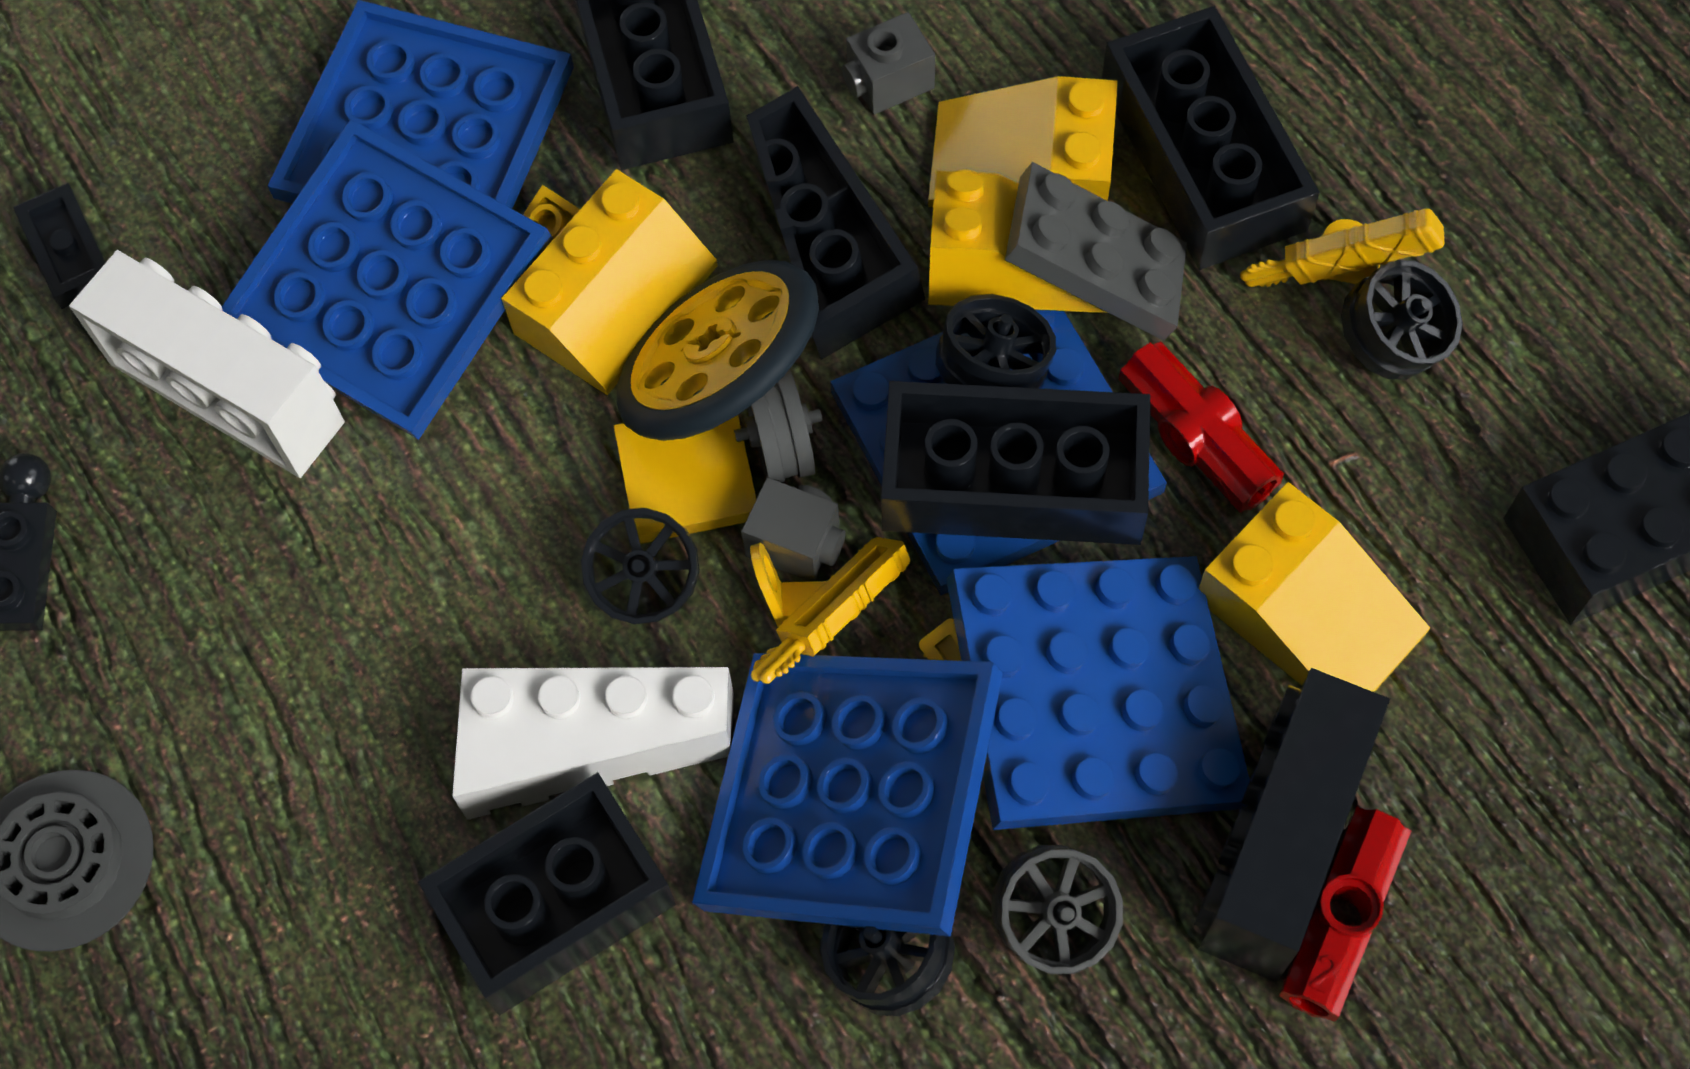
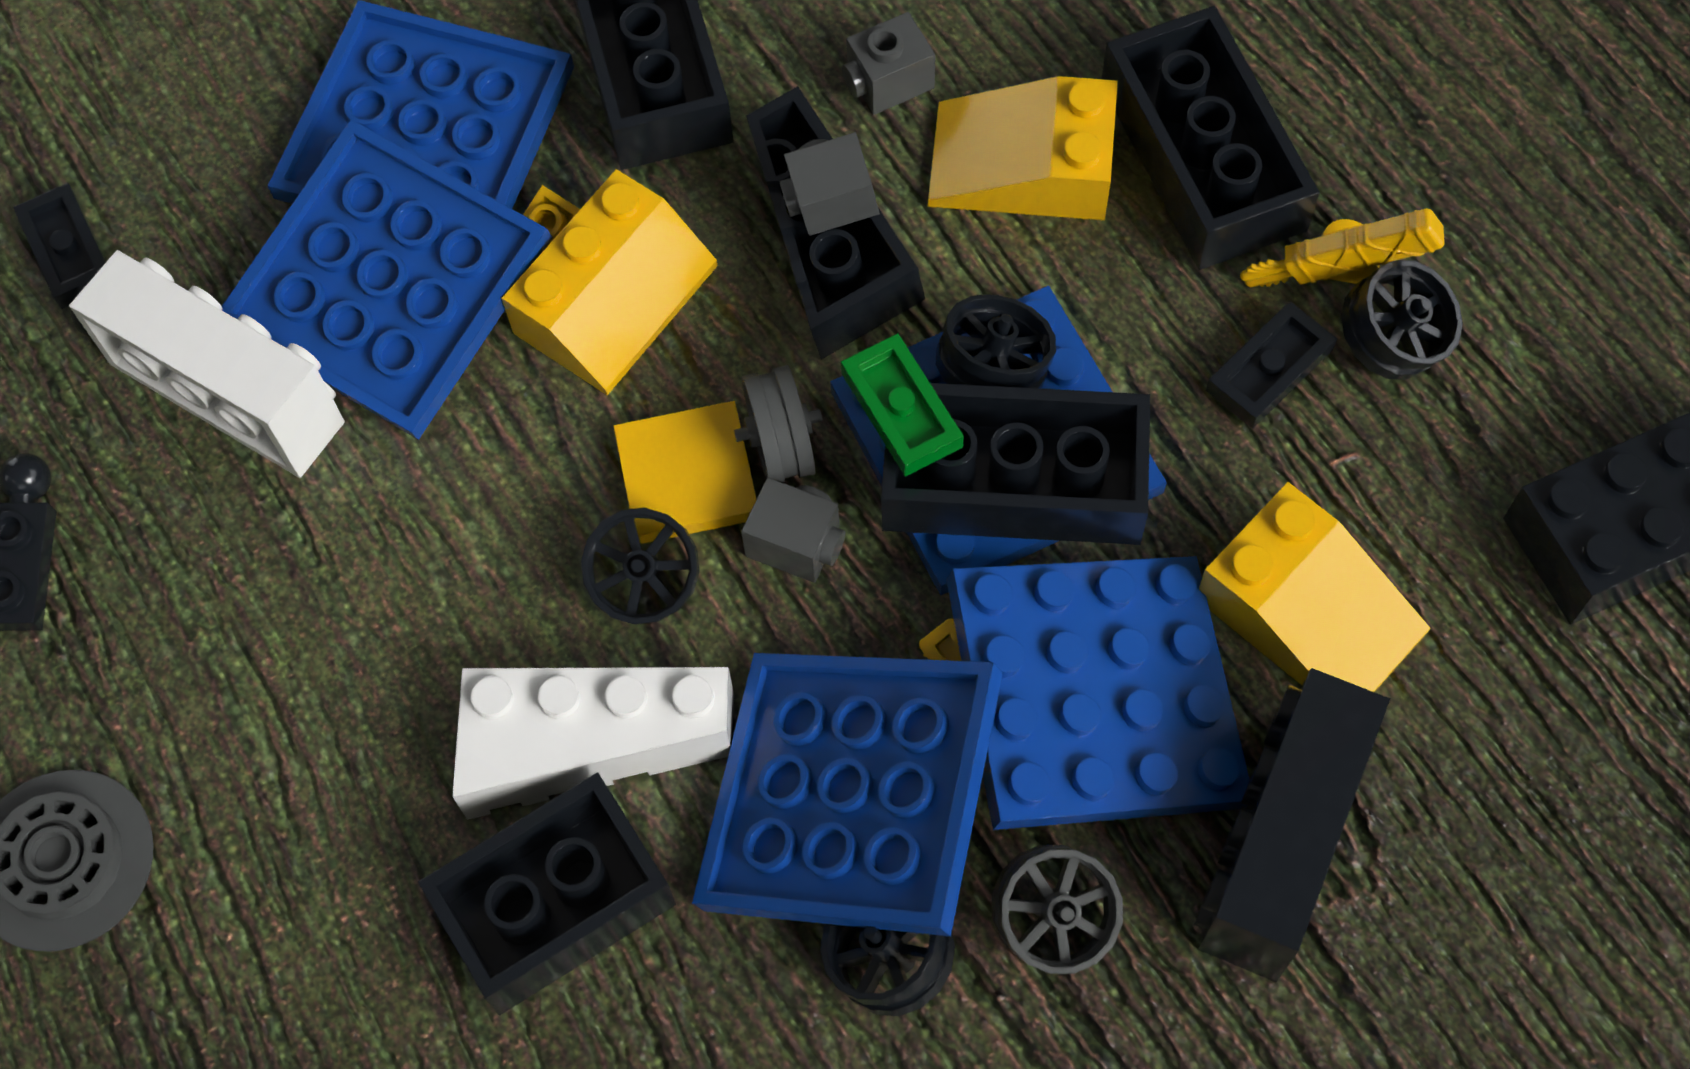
(716, 348): wedge -> none
(817, 610): yellow piece -> none
(829, 184): none -> dark grey brick
(902, 404): none -> green plate
(971, 244): yellow slope -> none
(1097, 251): dark grey plate -> none
(1201, 426): red piece -> none
(1271, 364): none -> black plate
(1332, 951): red piece -> none

